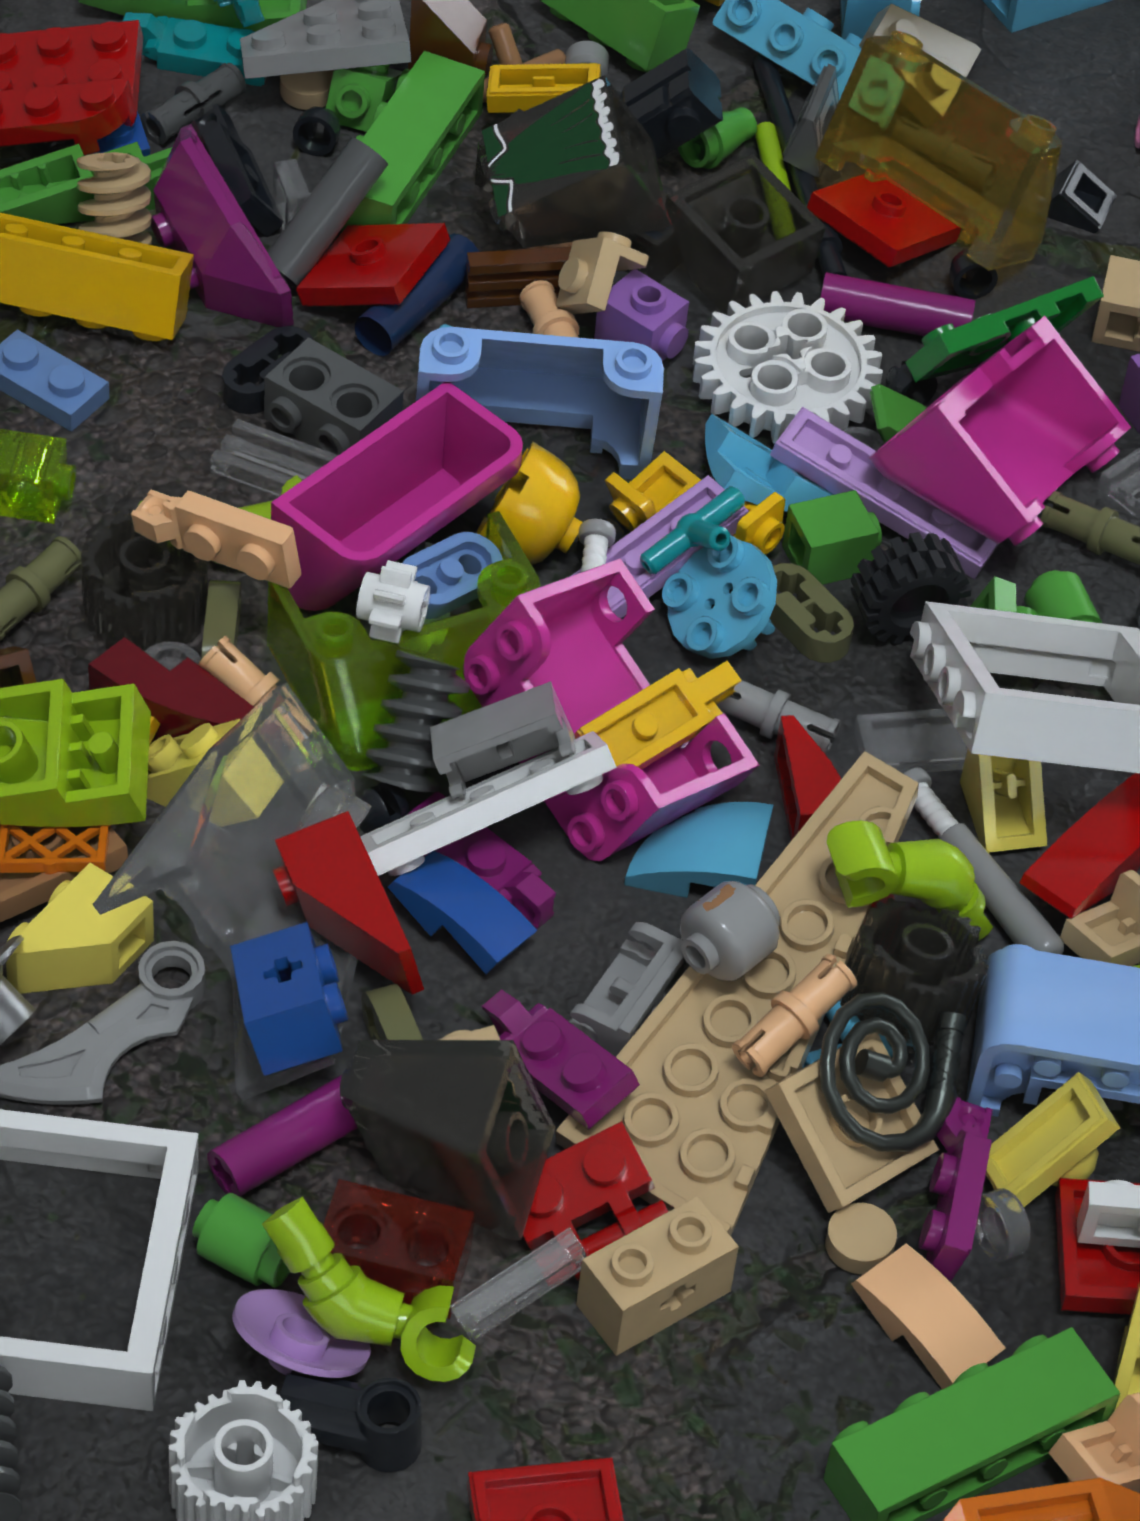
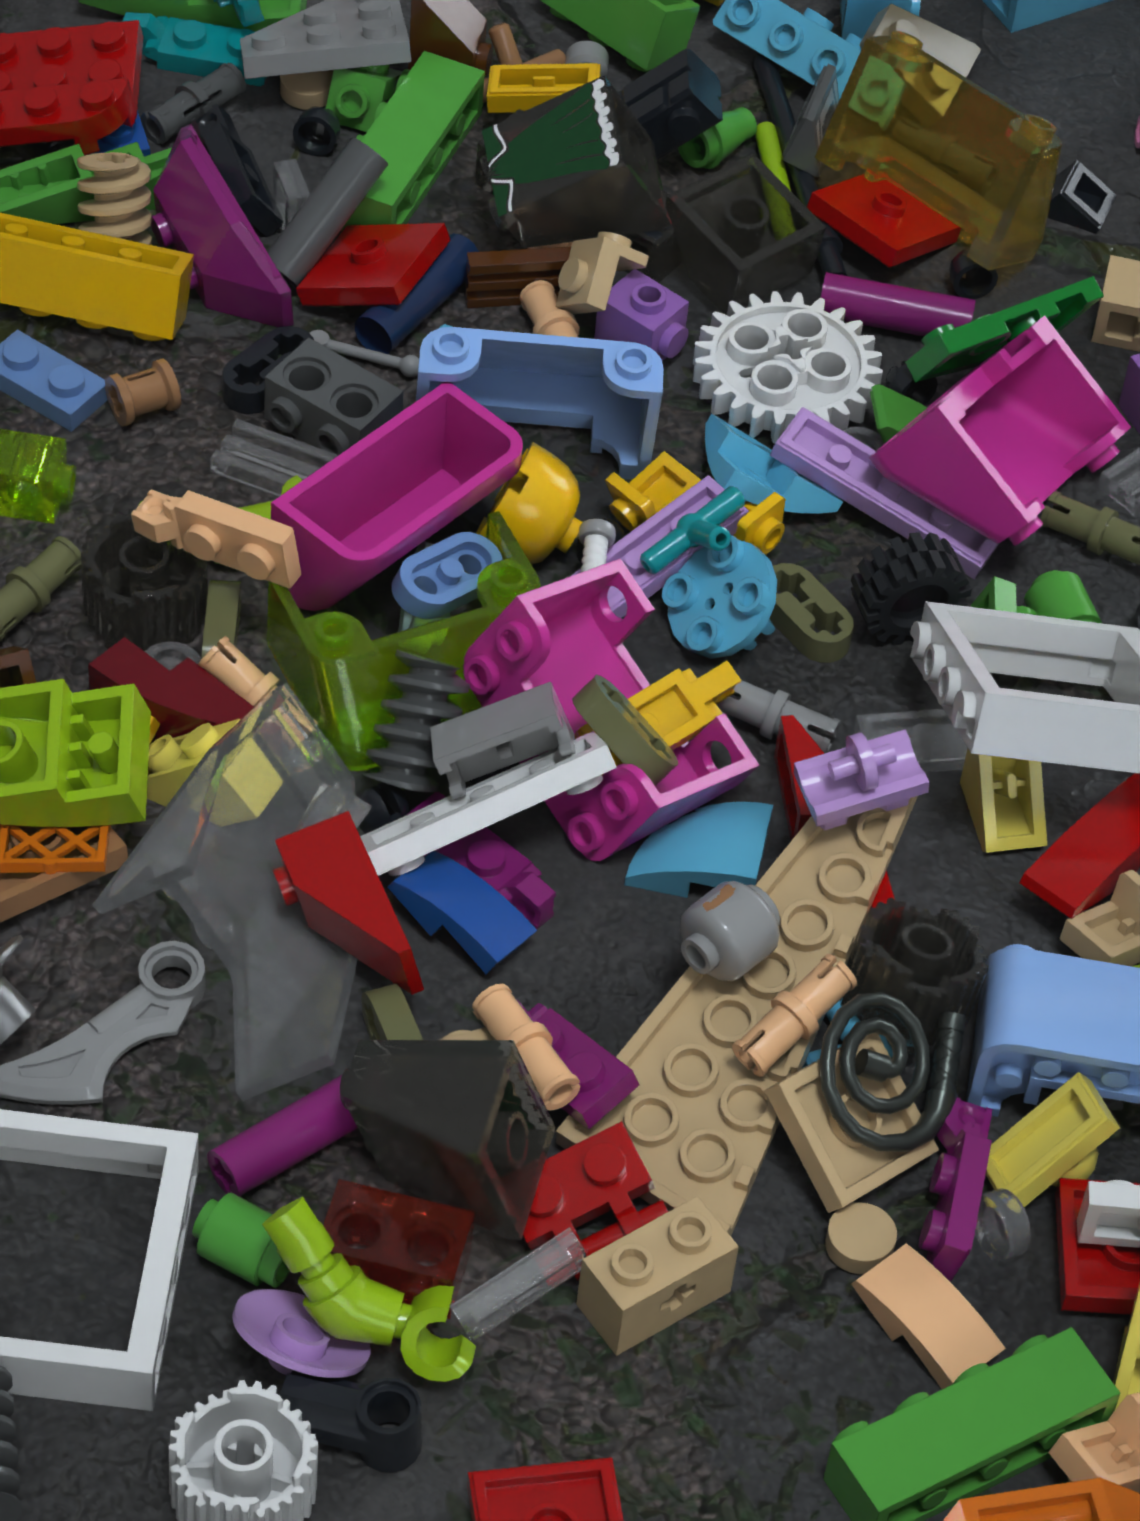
(74, 943): light yellow slope -> none
(143, 392): none -> medium nougat bush
(289, 997): blue brick -> none
(393, 601): white gear -> none
(408, 365): none -> light grey hinge
(509, 1021): none -> light nougat pin
(624, 729): none -> olive beam
(631, 987): light grey hinge -> none
(831, 535): bright green brick -> none
(860, 778): none -> lavender hips
(913, 869): lime piece -> none
(1002, 896): light grey piece -> none

